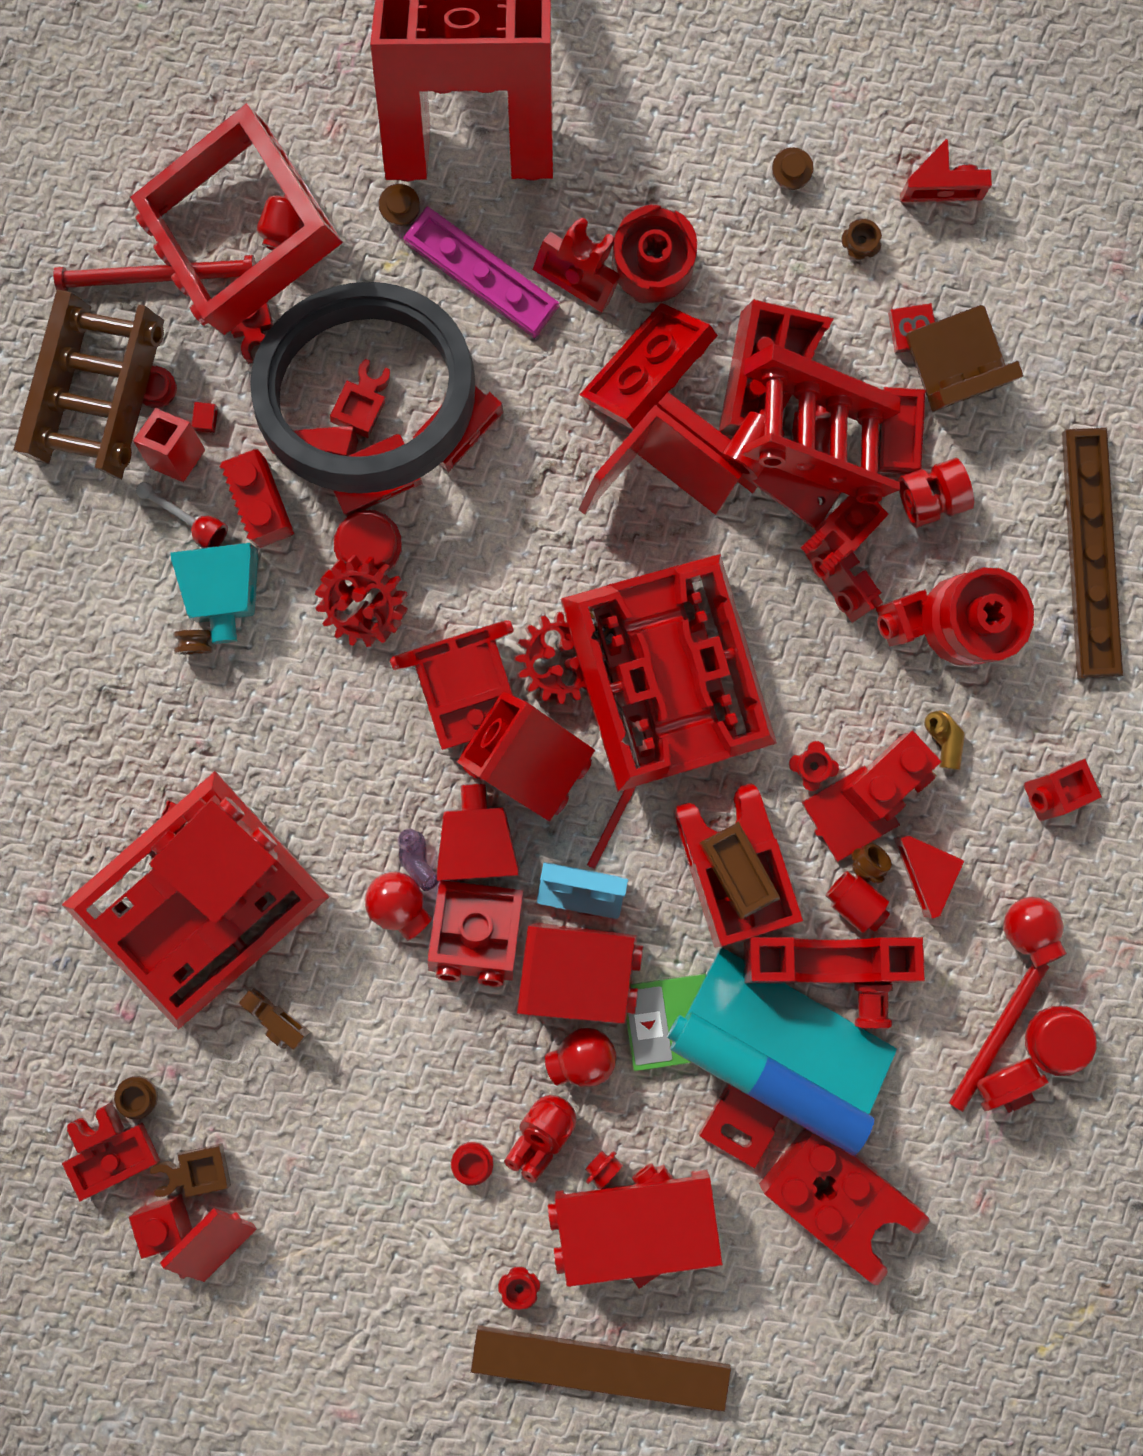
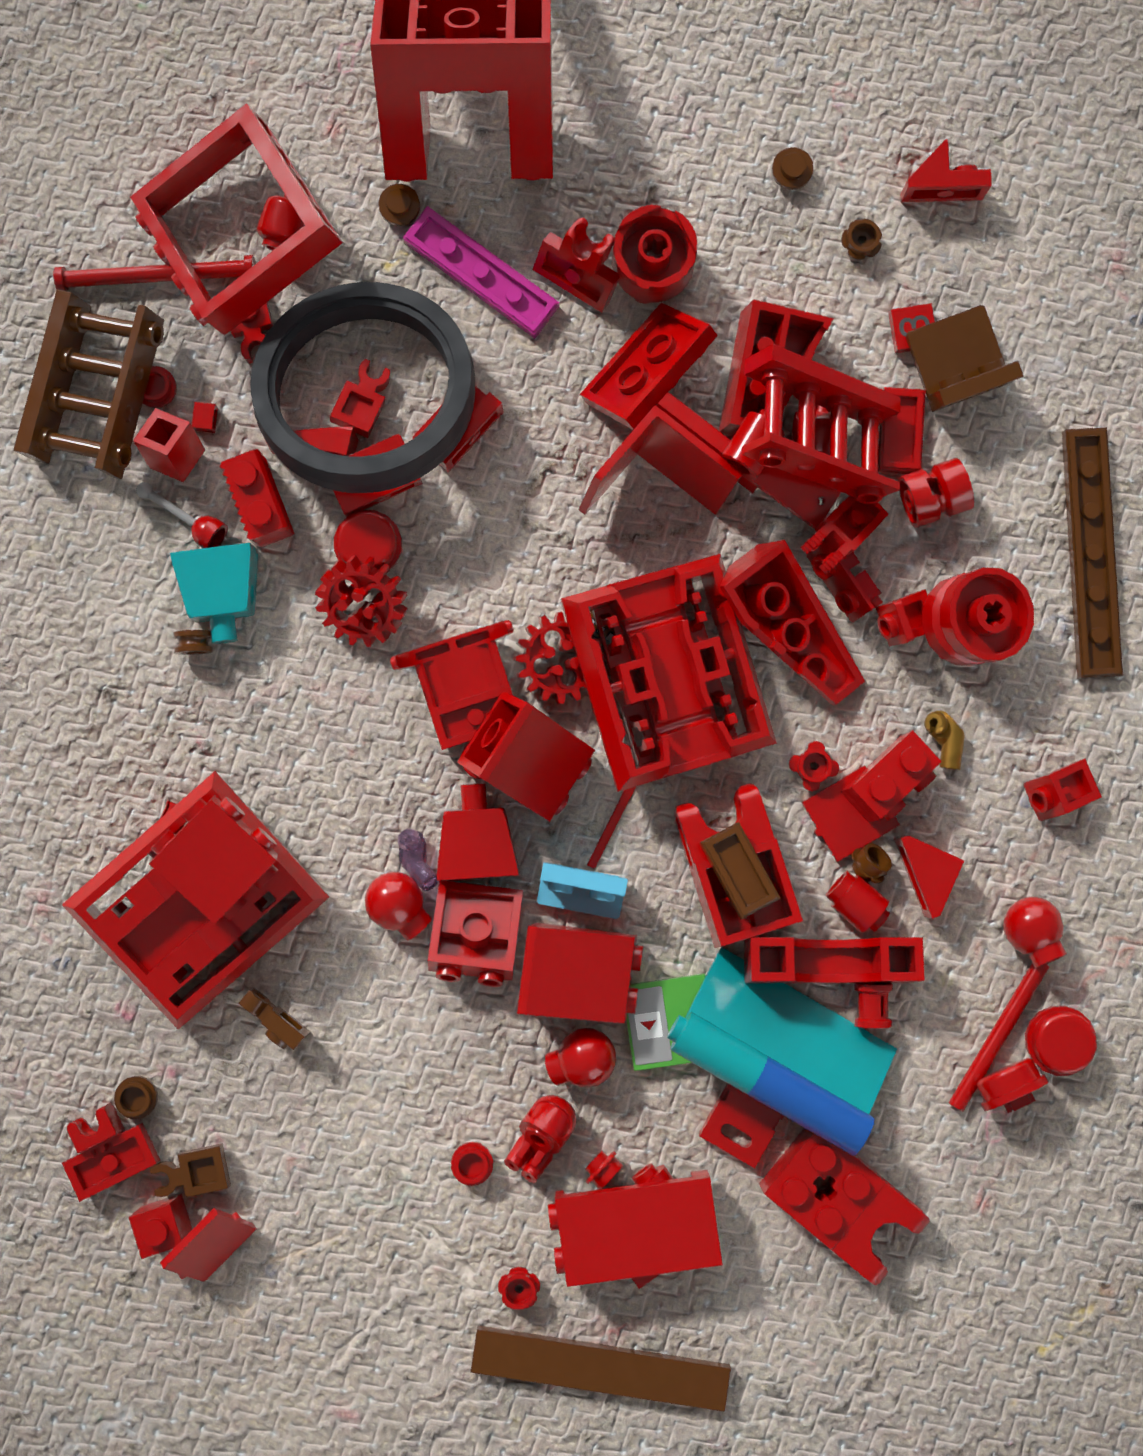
(786, 615): none -> red wedge

